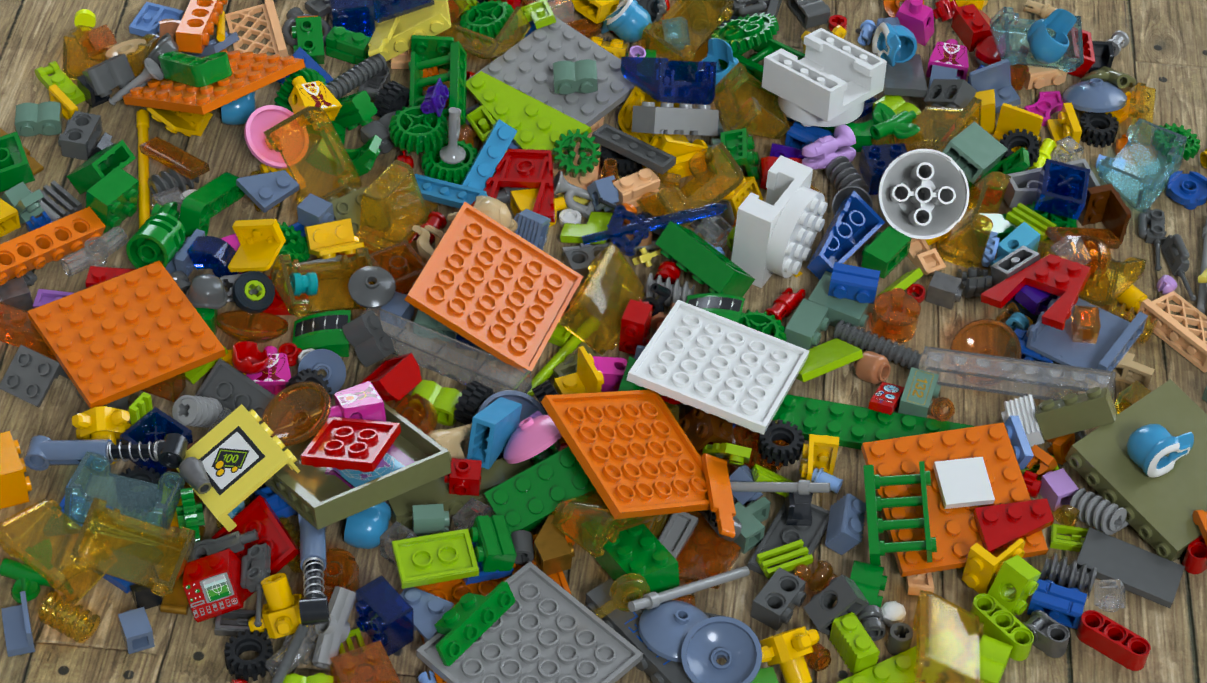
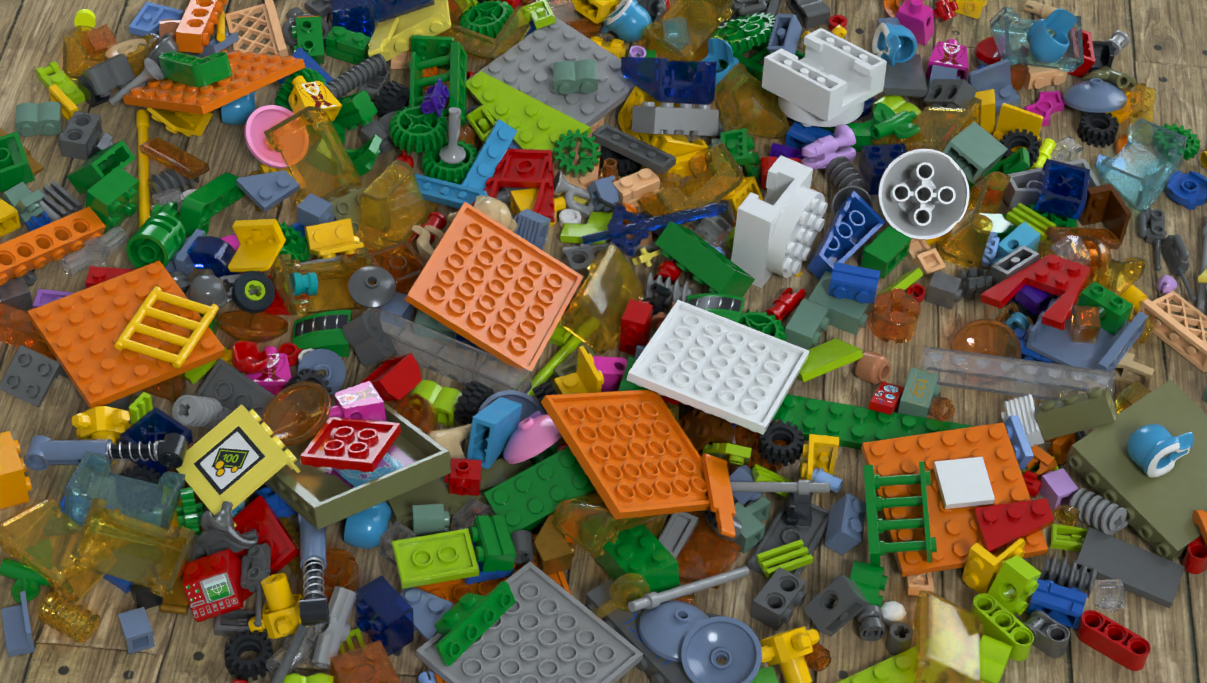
(186, 343): none -> yellow bar
(194, 474): flat silver cone -> none
(221, 529): none -> dark grey piece
(785, 33): none -> sand blue brick
(819, 579): clear orange animal -> none
(853, 643): lime brick -> none
(867, 30): light blue pin -> none
(877, 344): dark grey piece -> none
(971, 25): red slope -> none
(1065, 125): yellow bracket -> none
(1113, 309): none -> green brick

